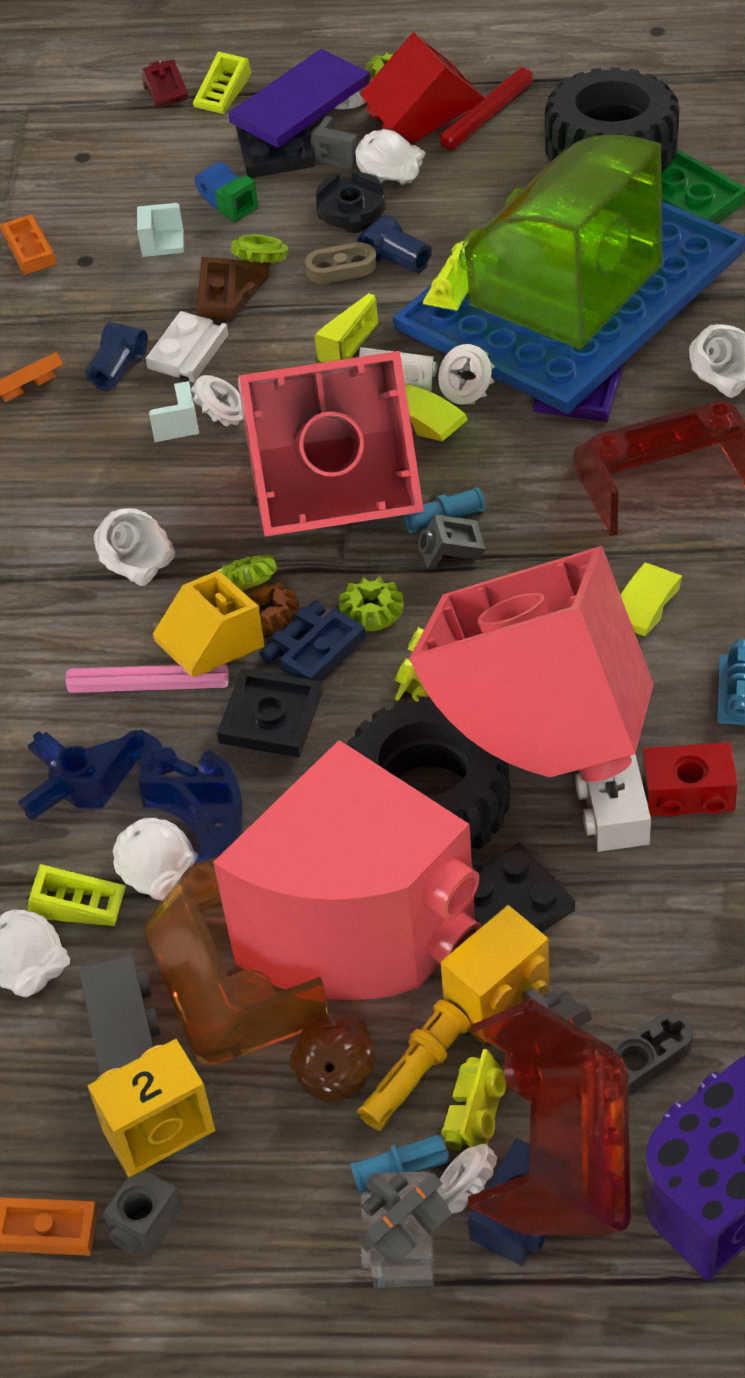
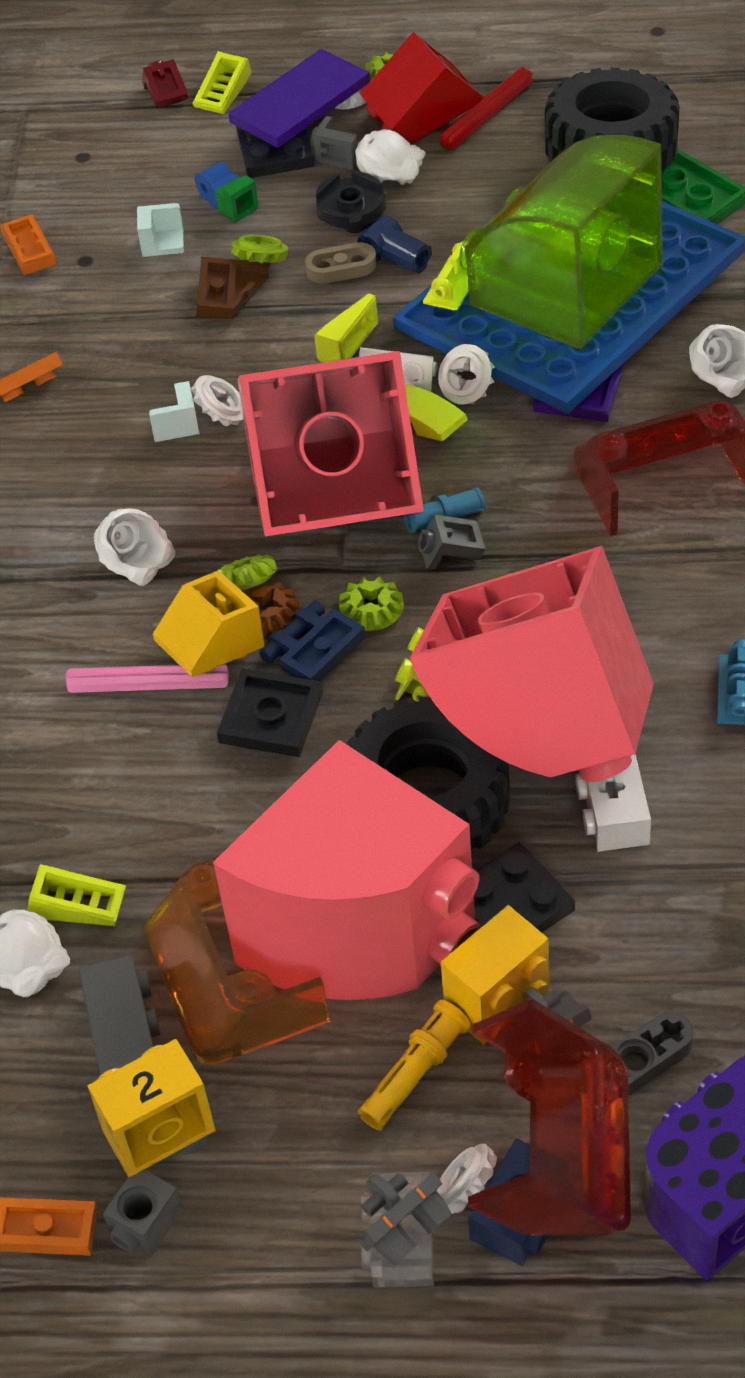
(94, 773): clear blue piece -> none
(118, 348): dark blue piece -> none
(152, 856): white hair -> none
(186, 346): white plate -> none
(336, 1042): reddish brown hair -> none
(409, 1158): dark azure axle -> none
(480, 1086): neon yellow hinge -> none
(647, 595): neon yellow slope -> none
(705, 766): red brick -> none

